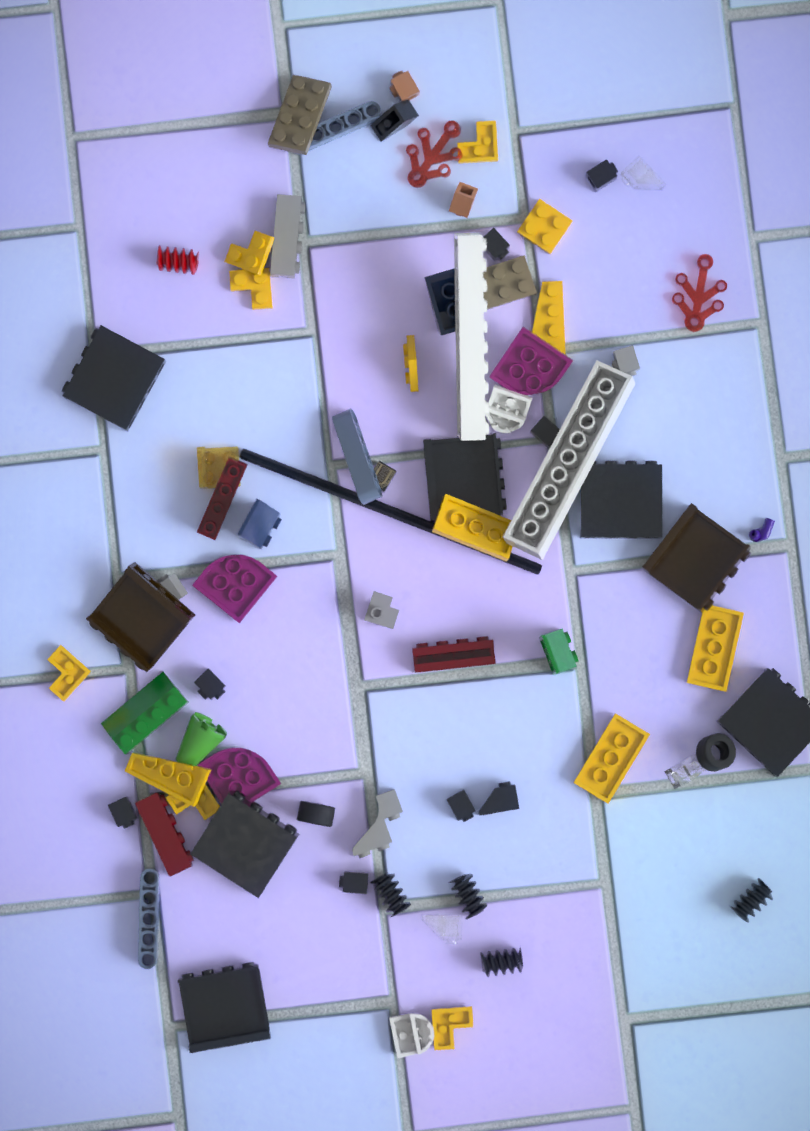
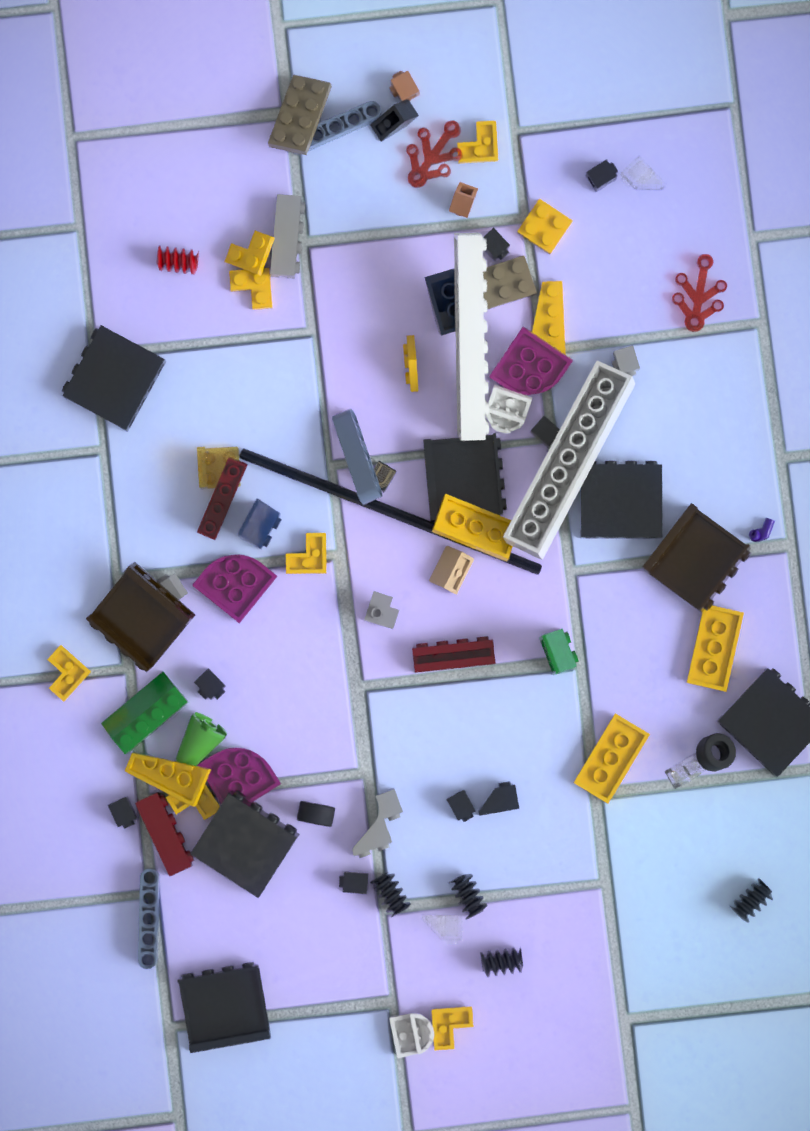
(312, 561): none -> yellow plate
(451, 569): none -> tan panel

